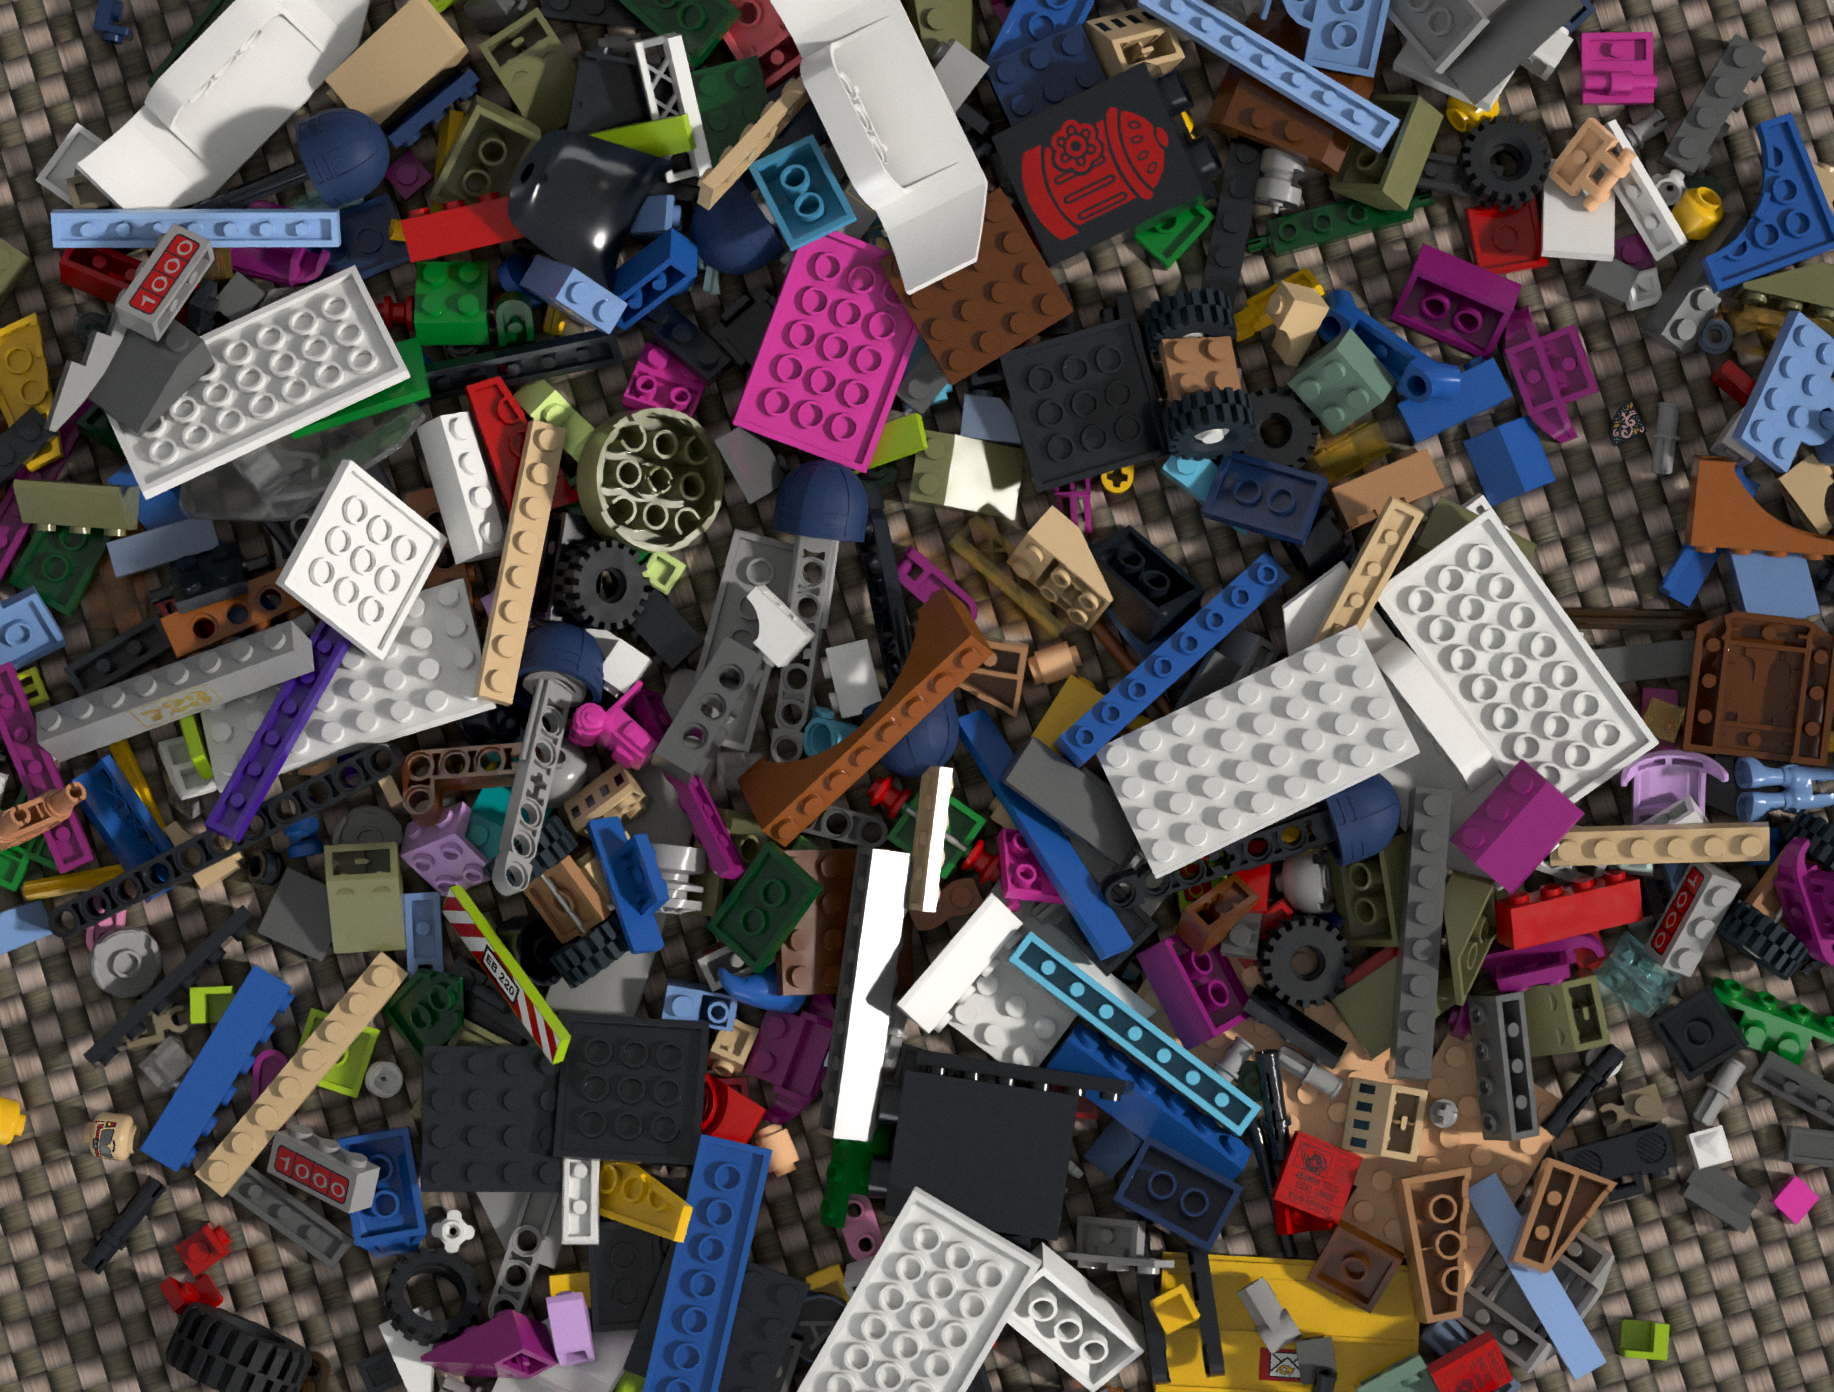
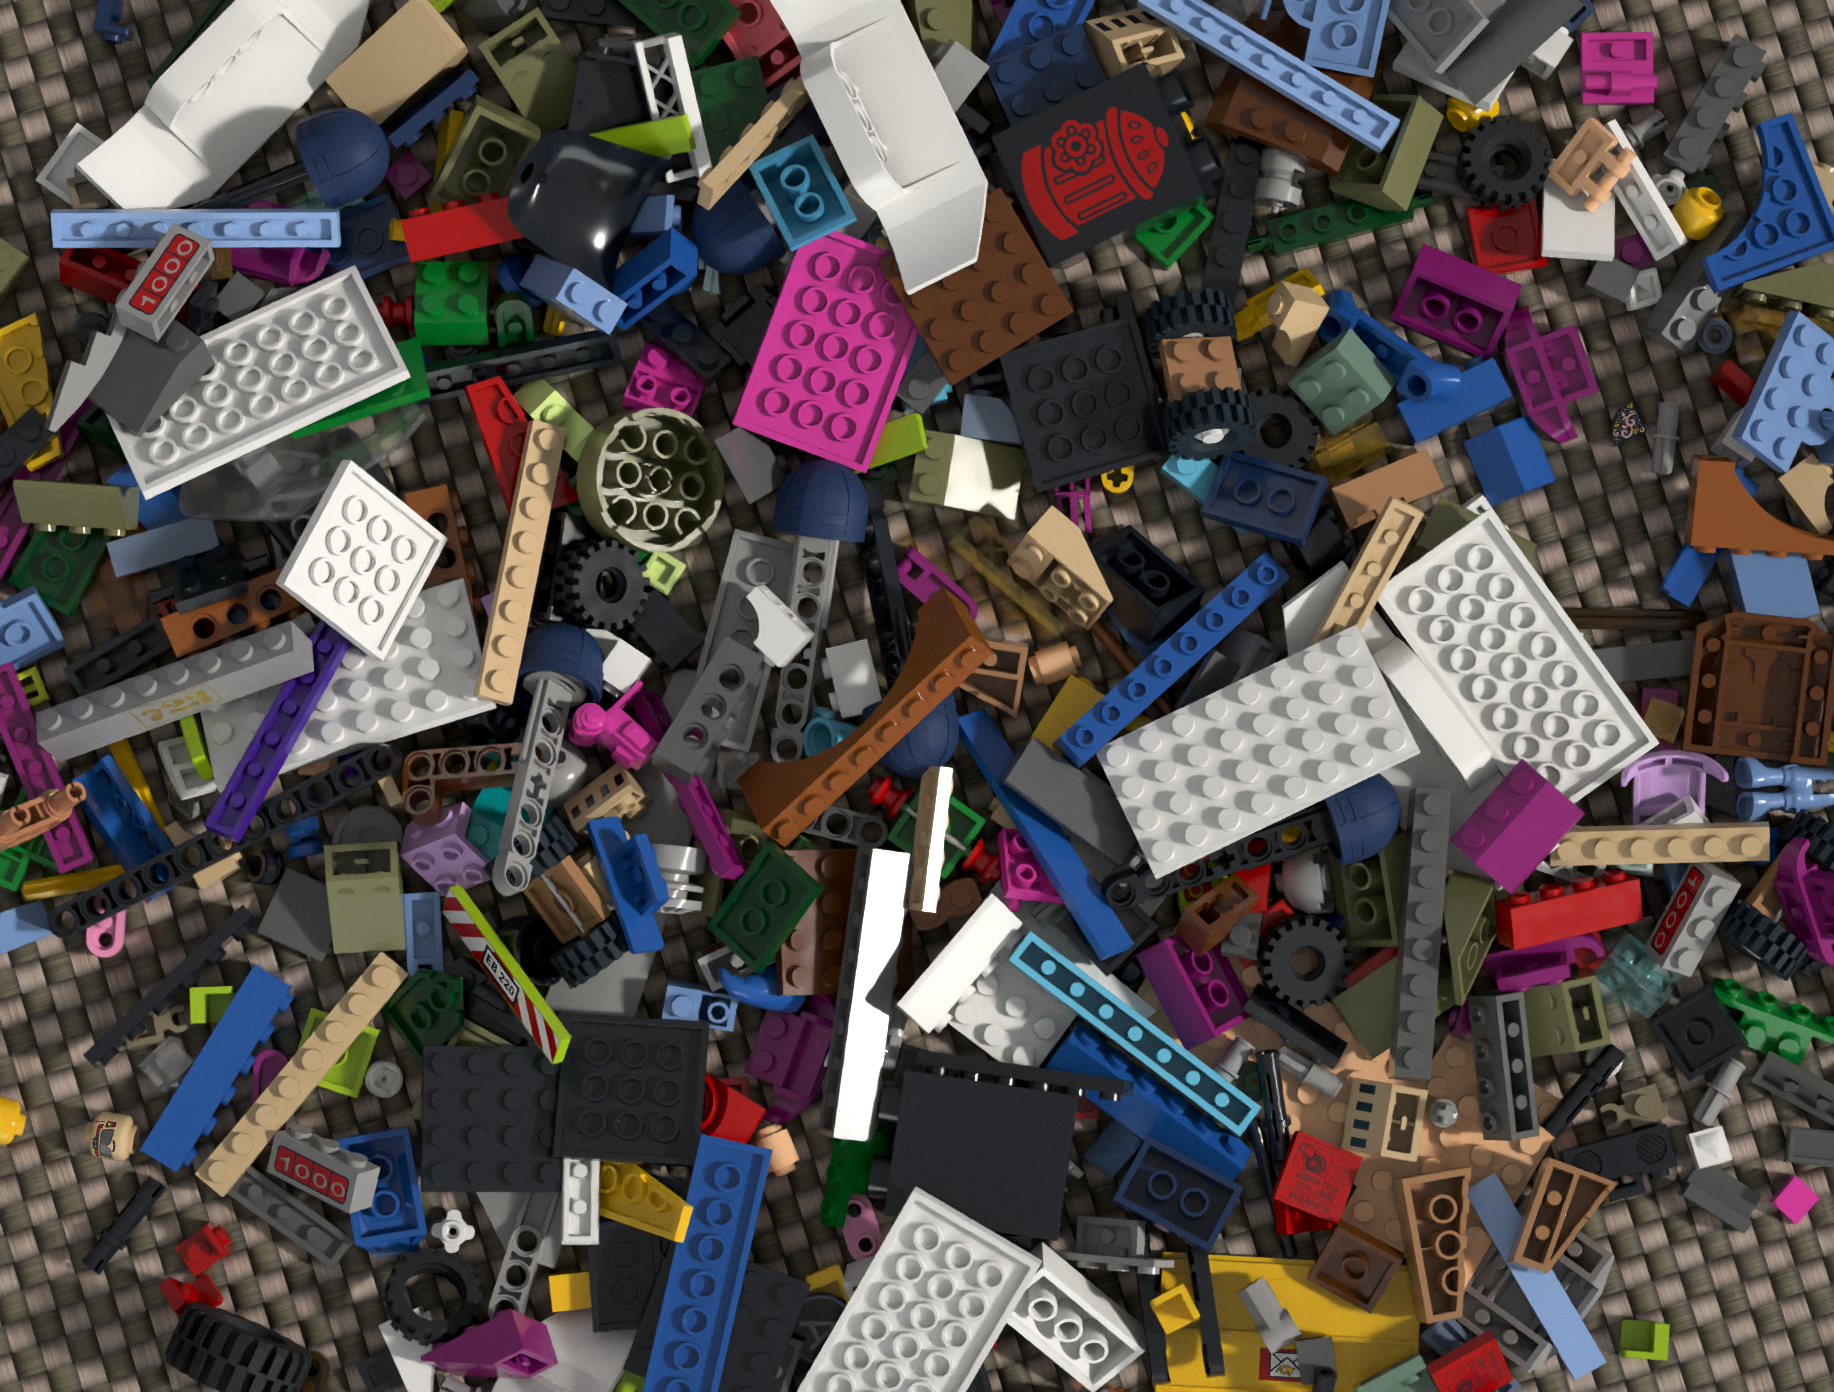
(125, 961): light grey tile -> none
(464, 486): white slope -> none
(571, 1328): lavender slope -> none
(732, 1049): tan bracket -> none

